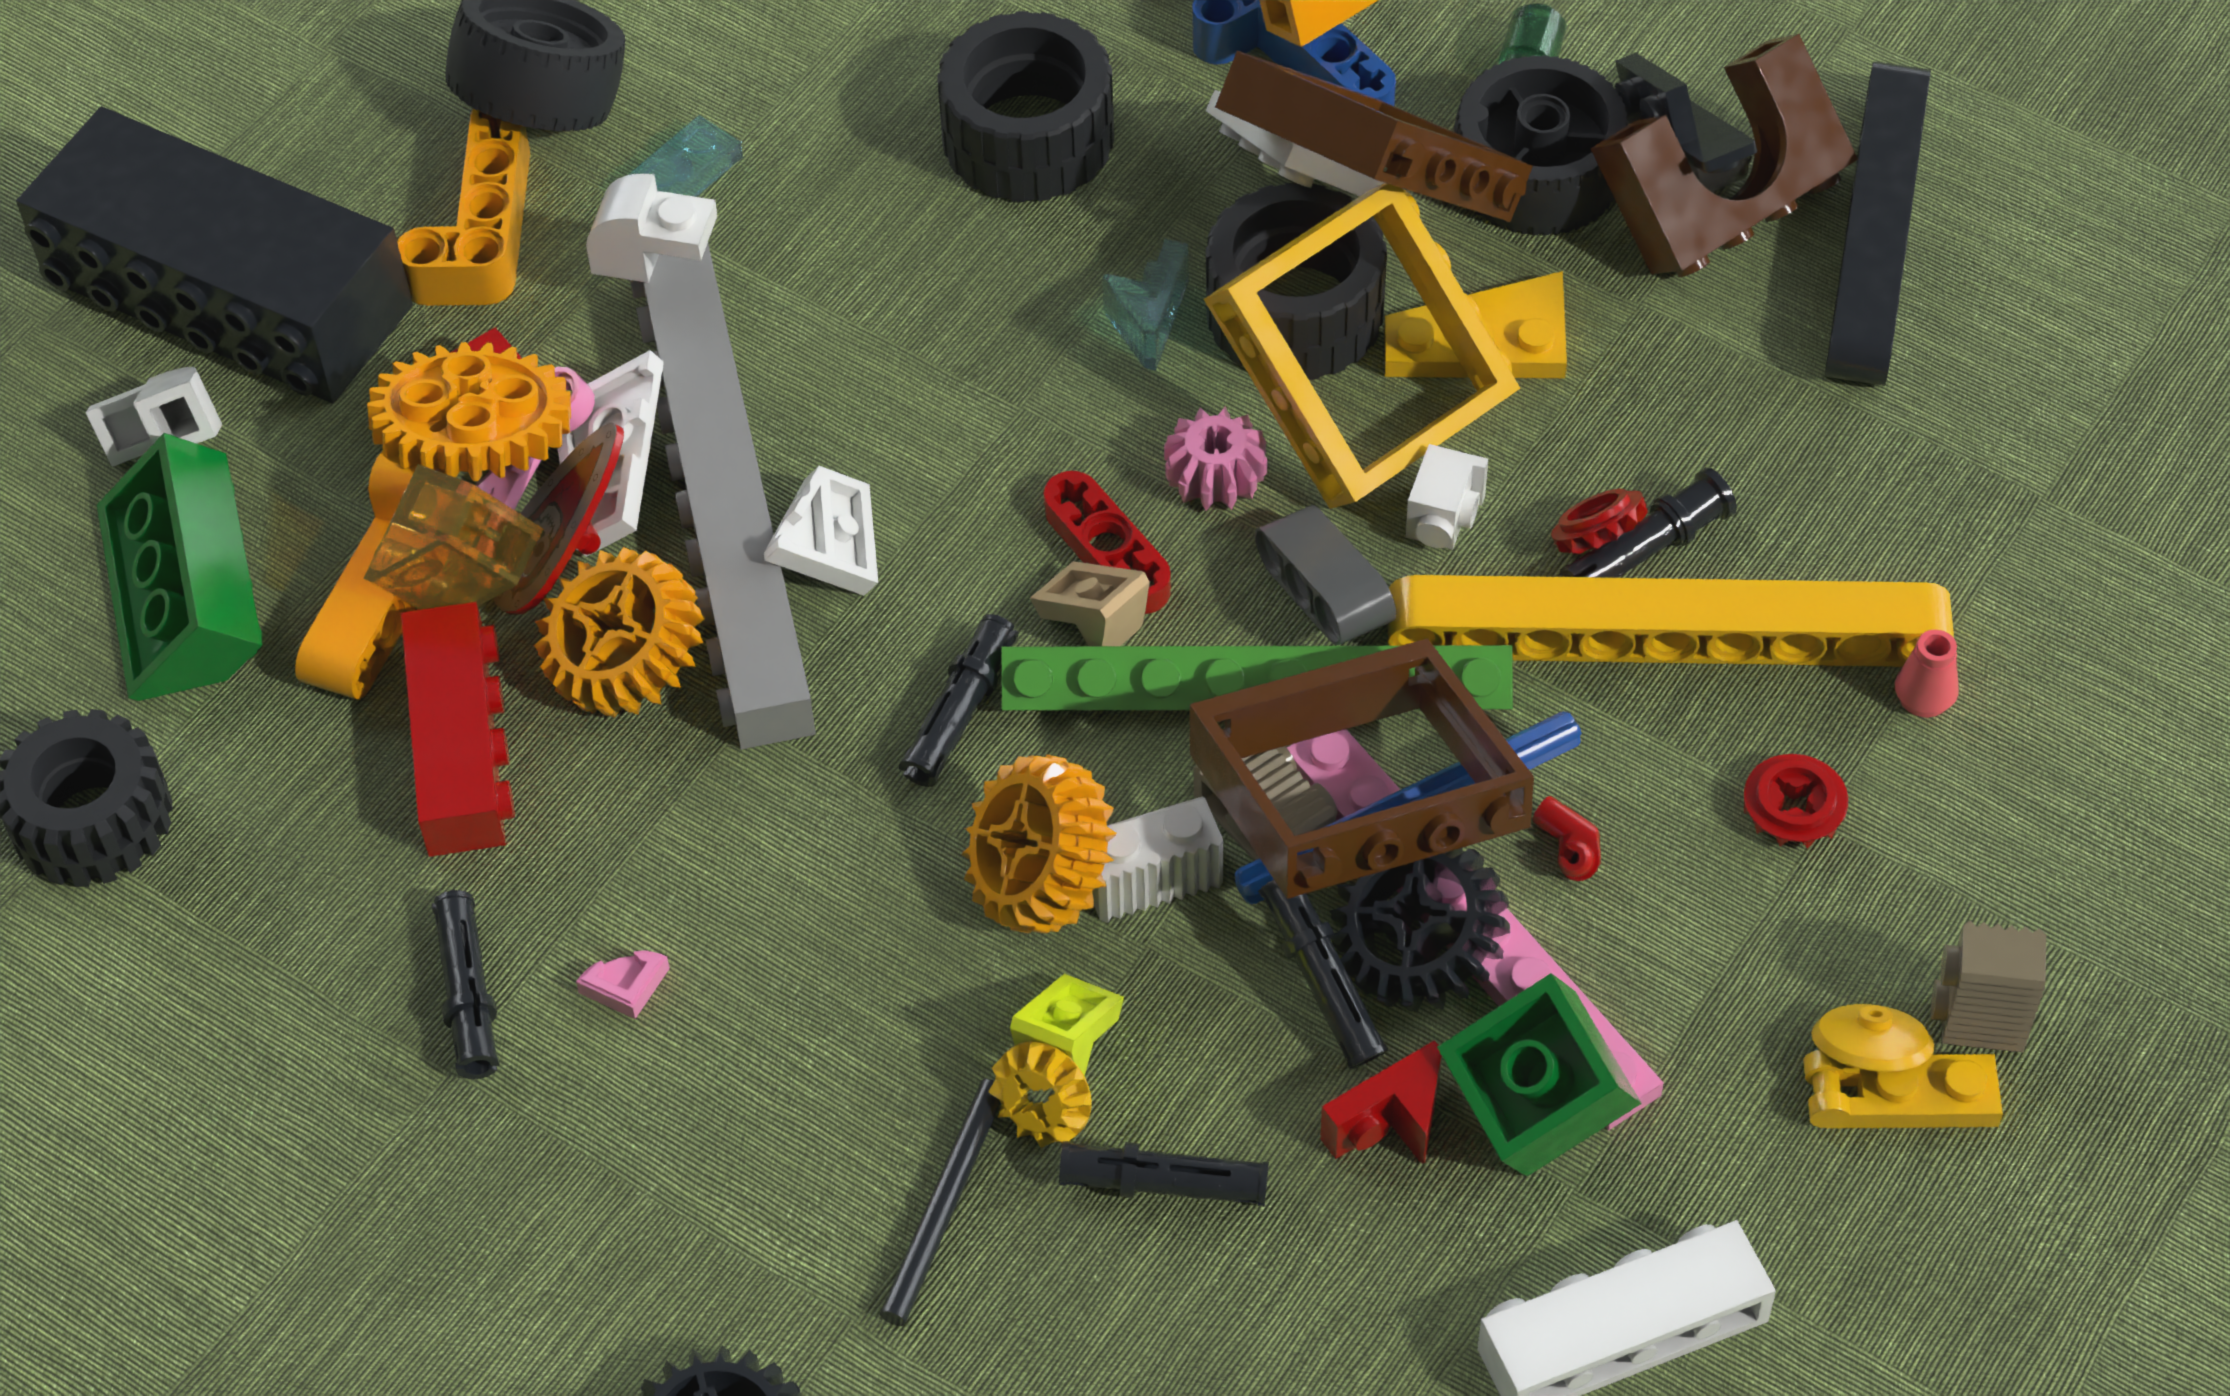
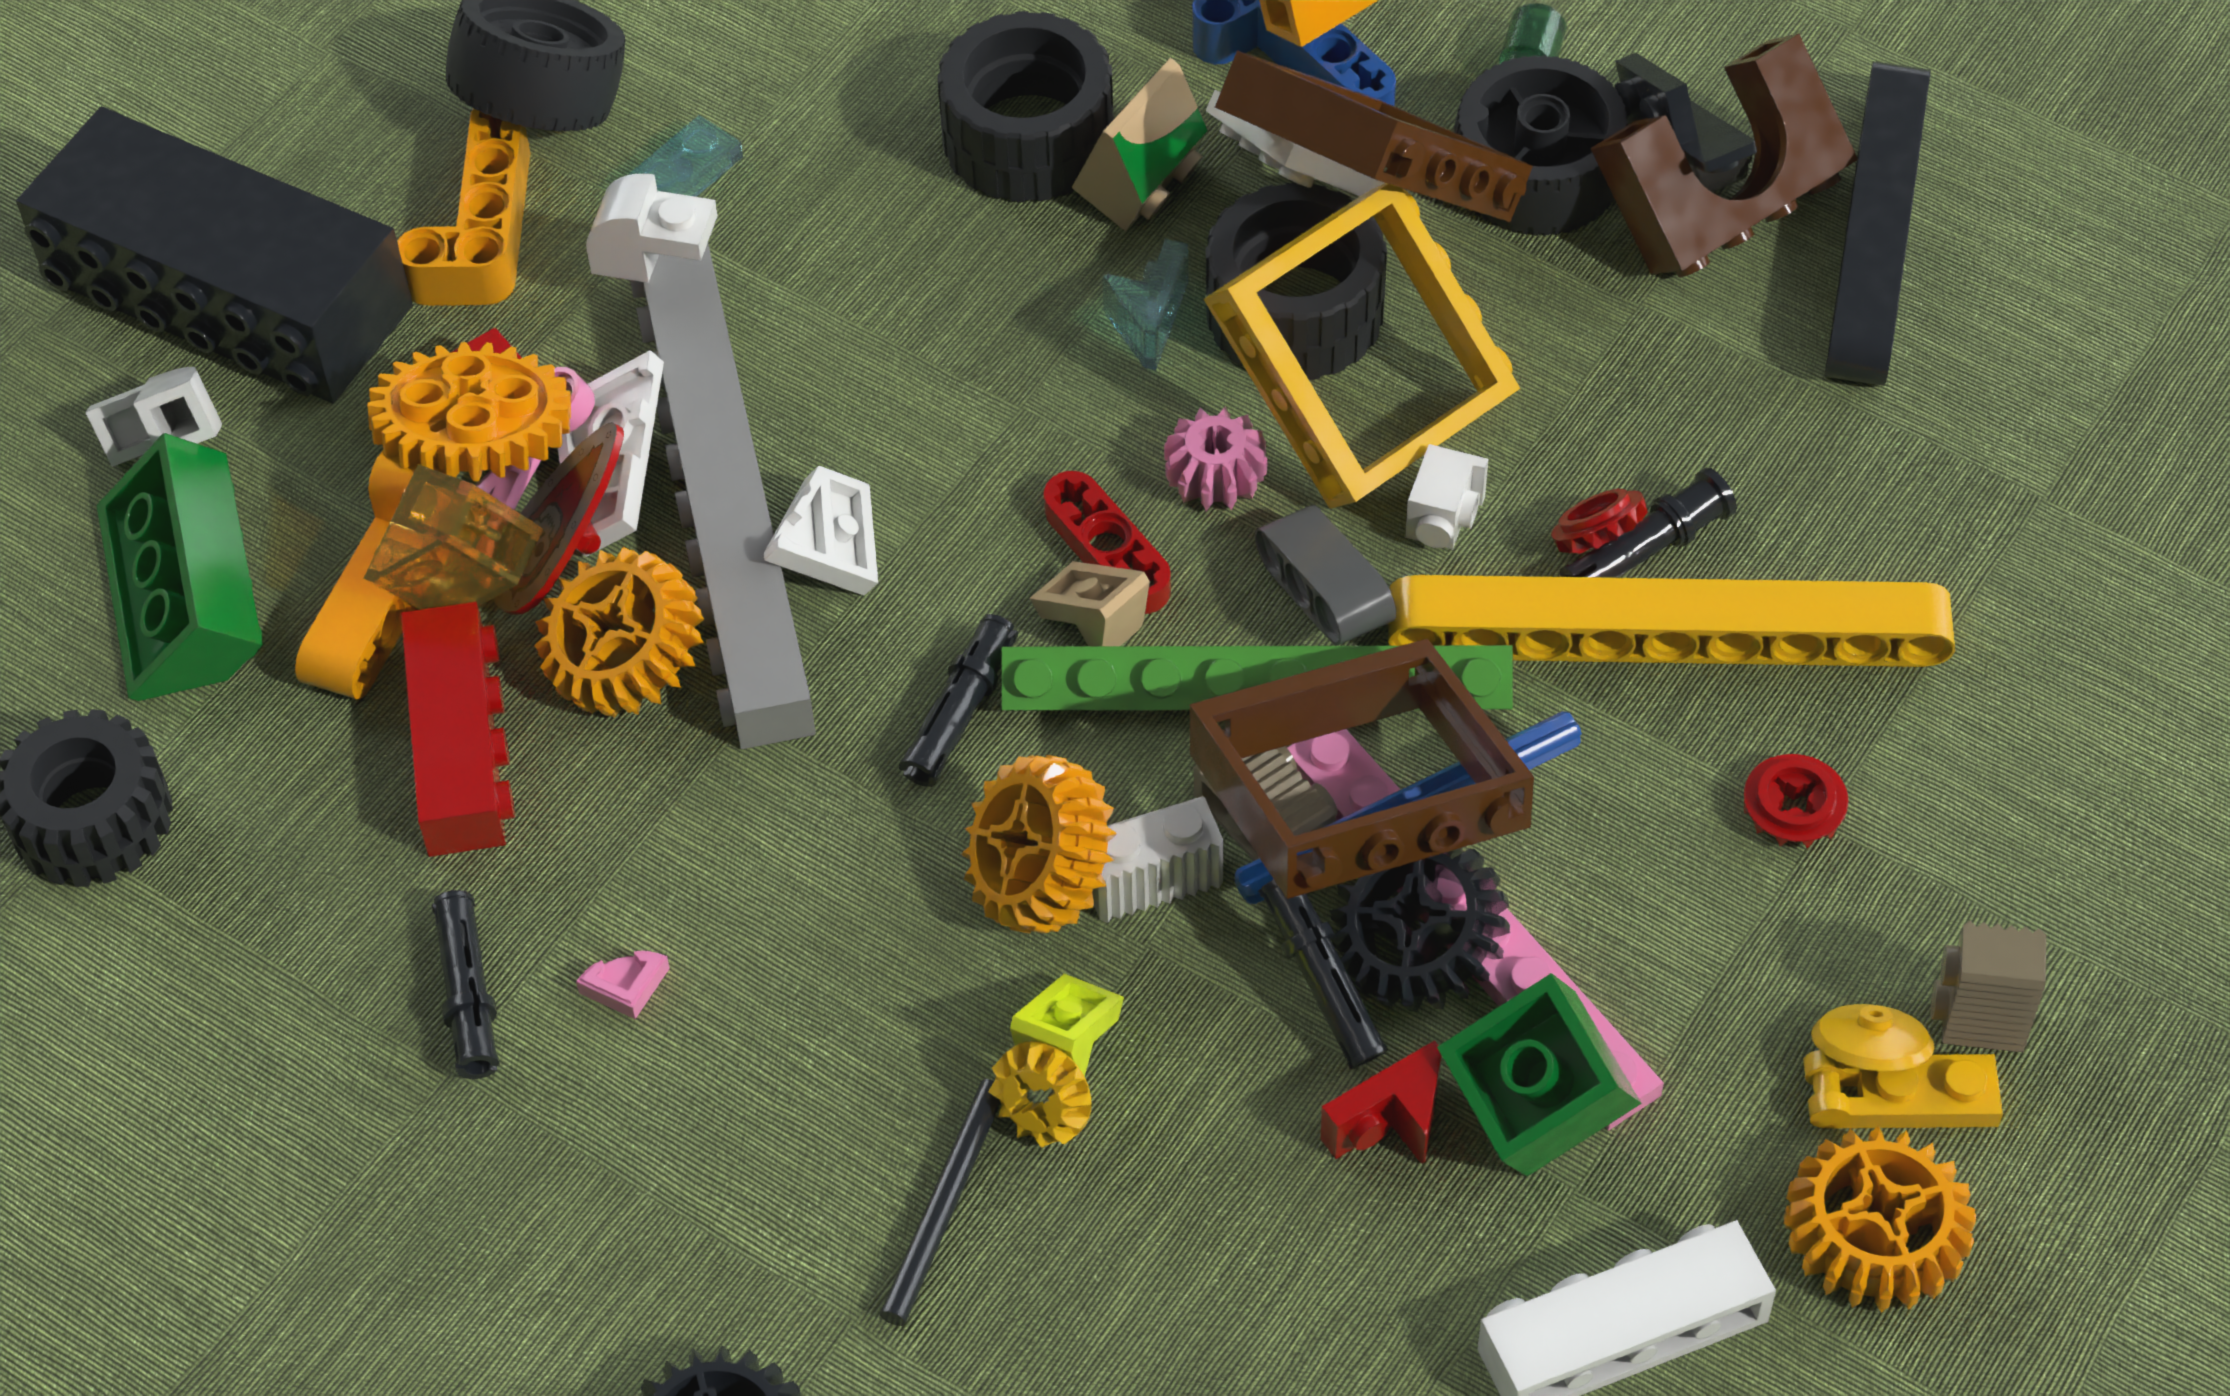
(1144, 150): none -> tan slope
(1162, 1173): black pin -> none
(1519, 317): yellow wing -> none
(1576, 836): red arm -> none
(1858, 1243): none -> light orange gear
(1929, 676): coral cone -> none

